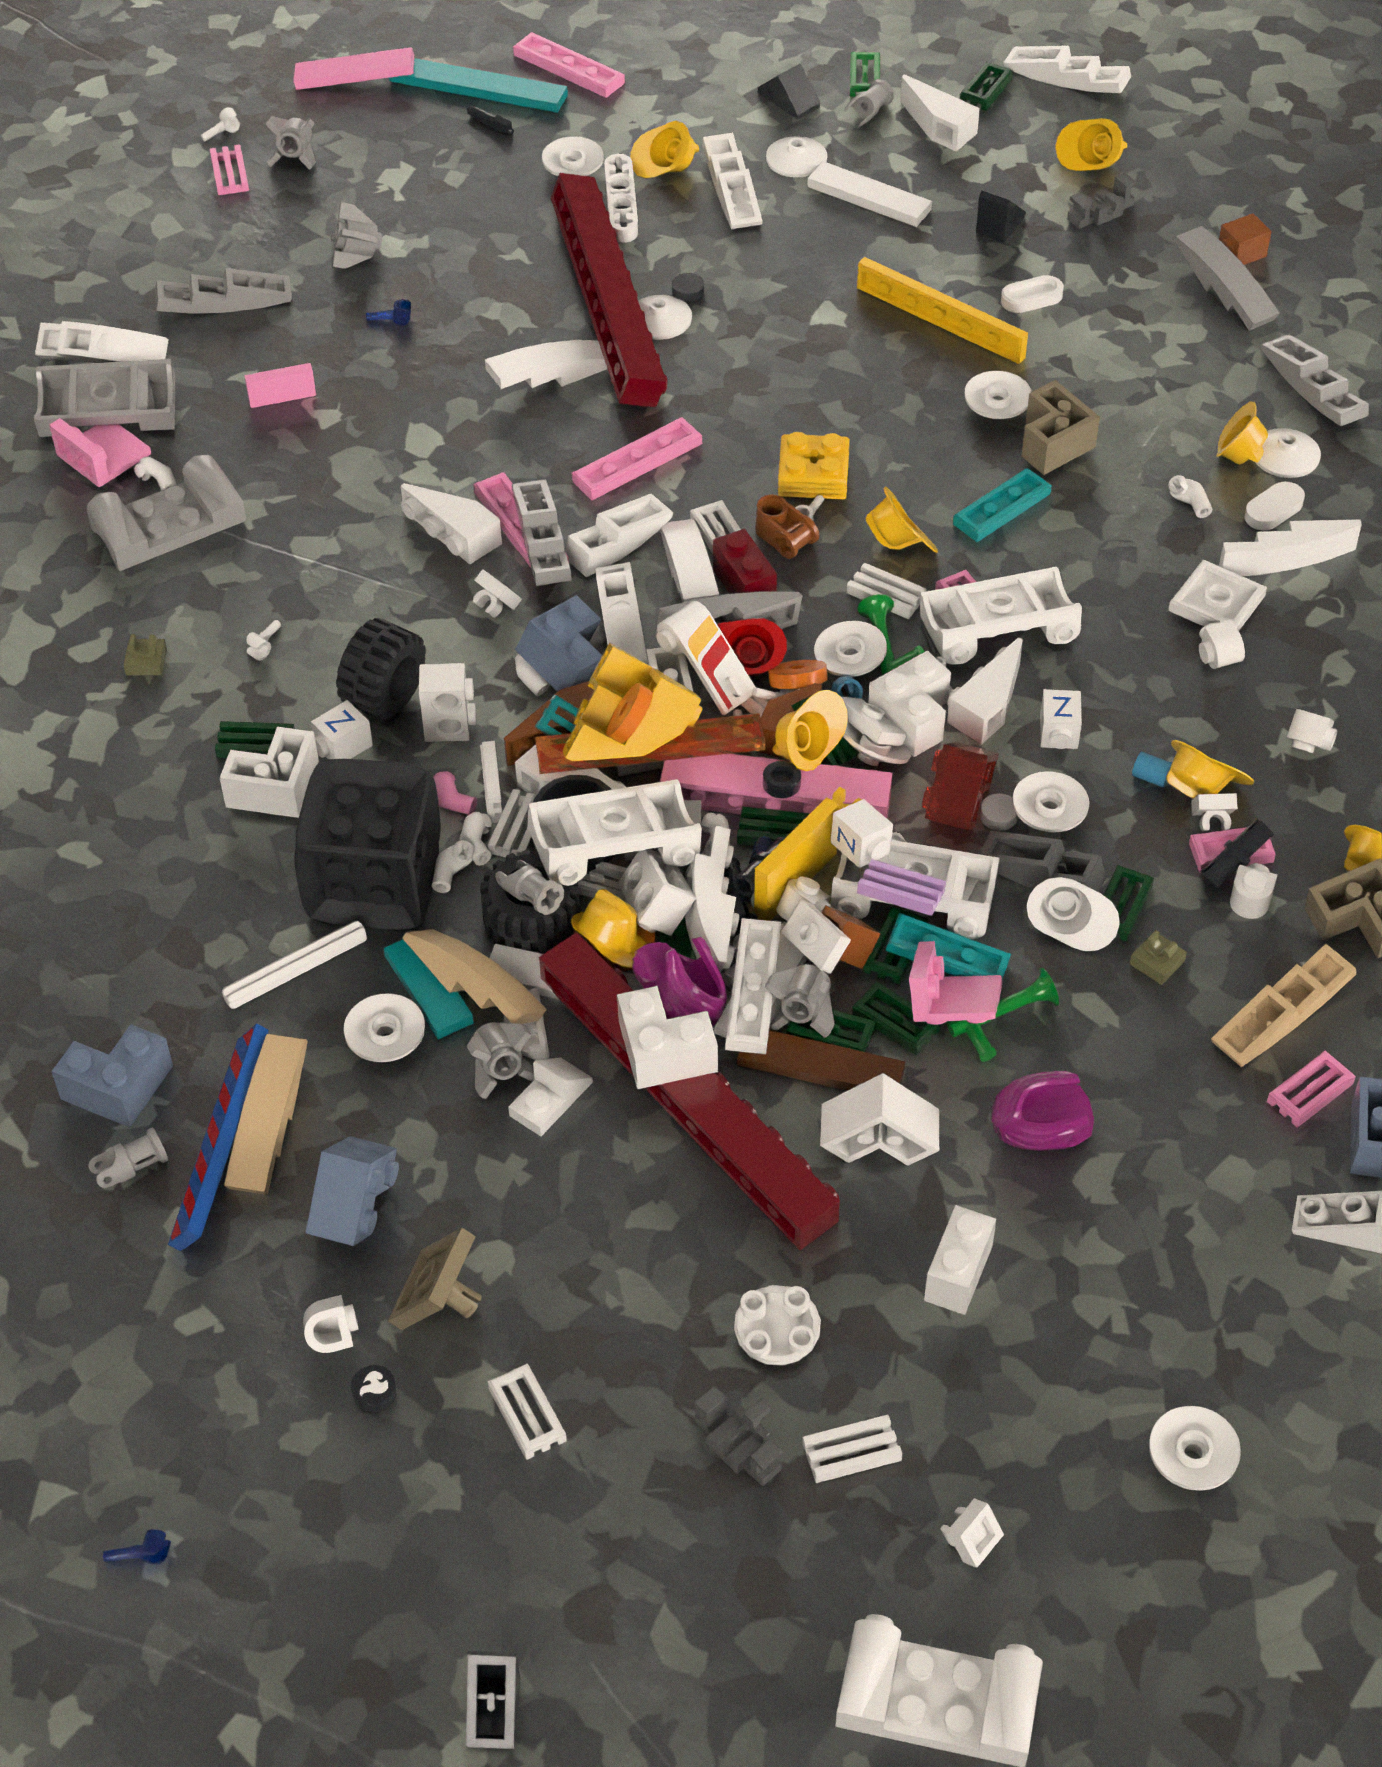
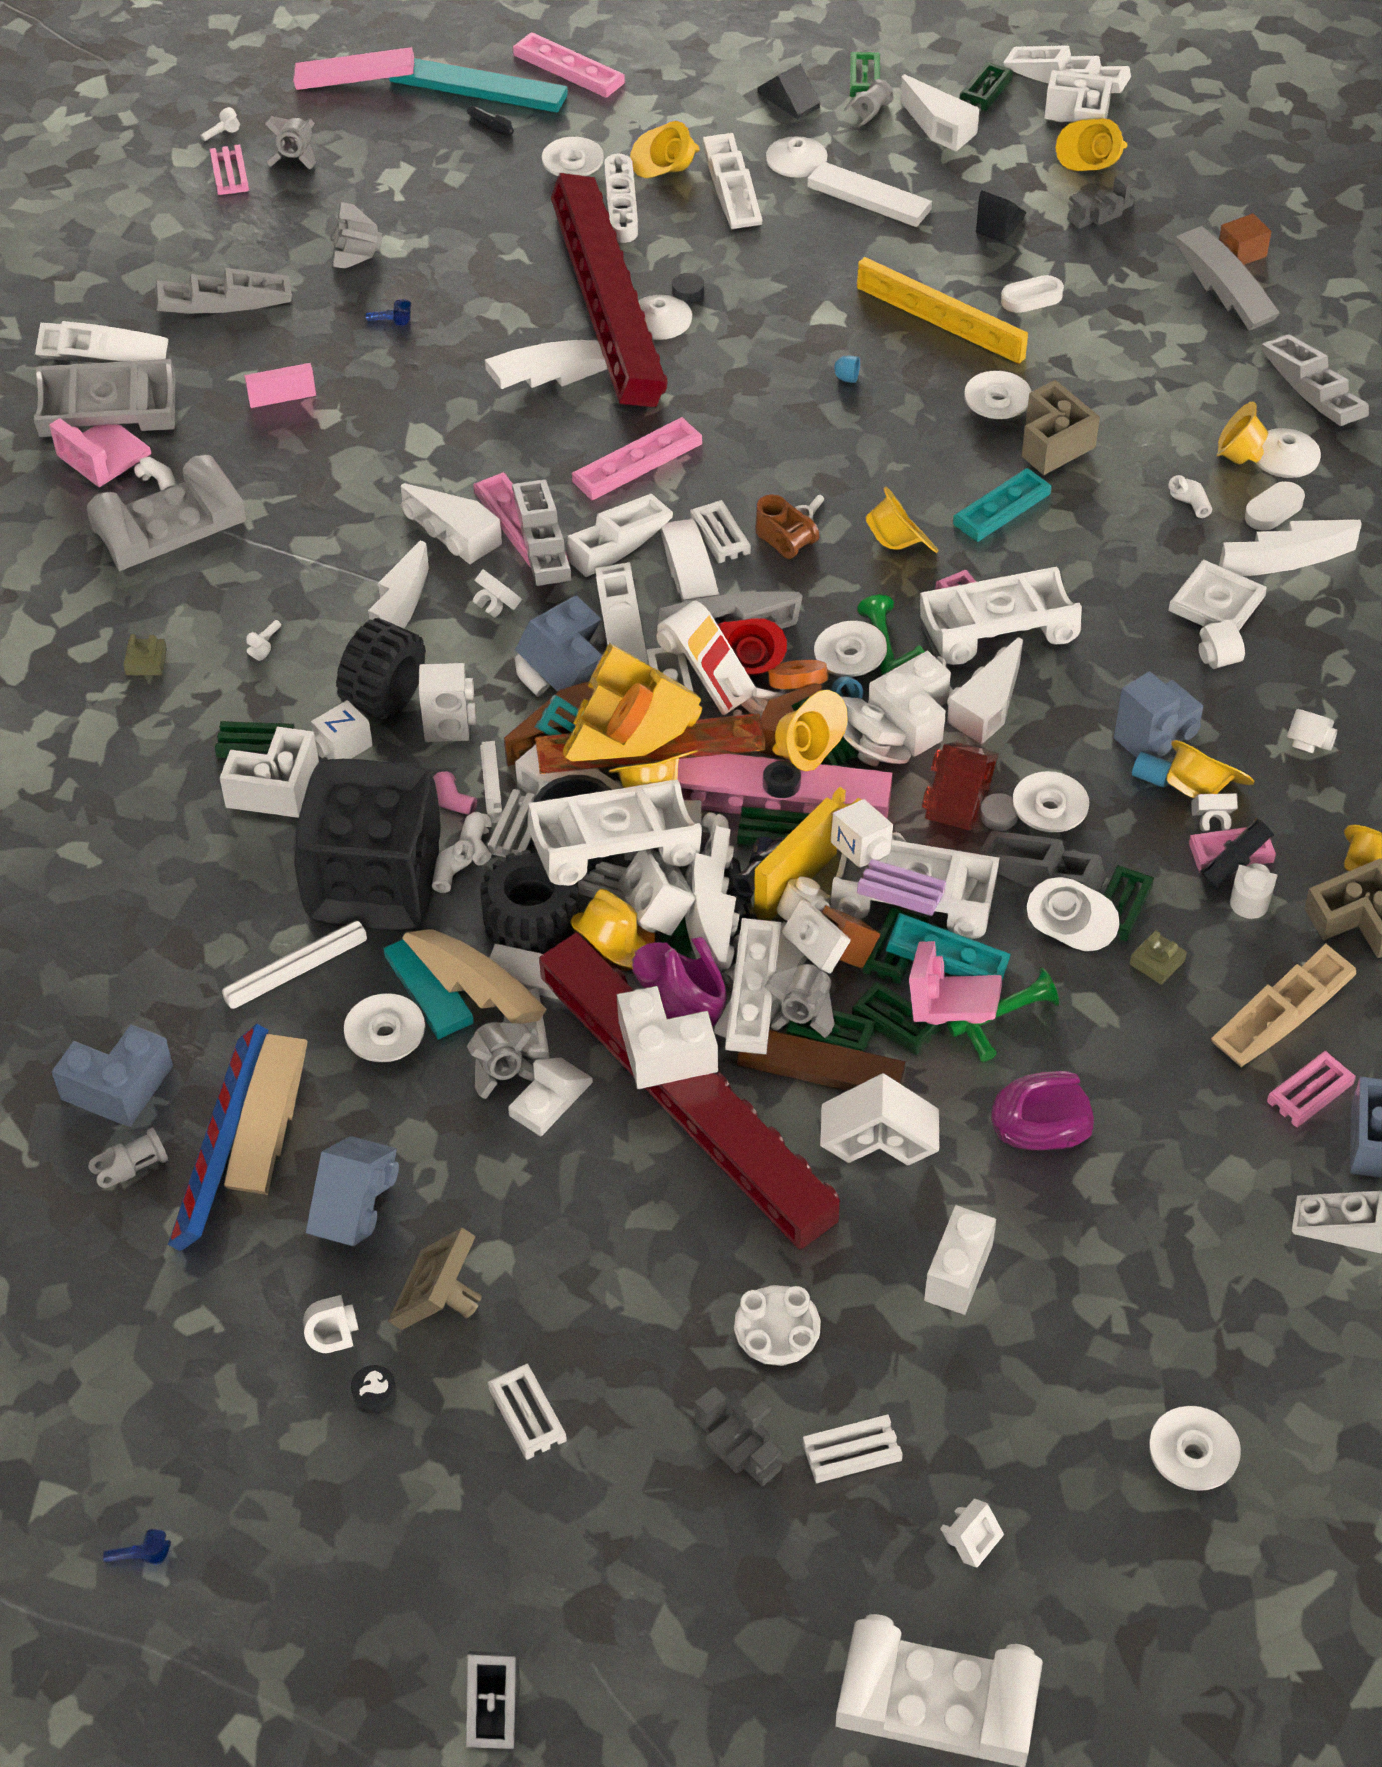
(402, 587): none -> white slope
(530, 886): light grey piece -> none
(649, 773): none -> yellow piece
(742, 564): dark red brick -> none
(813, 466): yellow brick -> none
(847, 368): none -> dark azure hinge
(887, 585): white tile -> none
(1060, 719): white brick -> none
(1077, 96): none -> white brick
(1155, 715): none -> sand blue brick

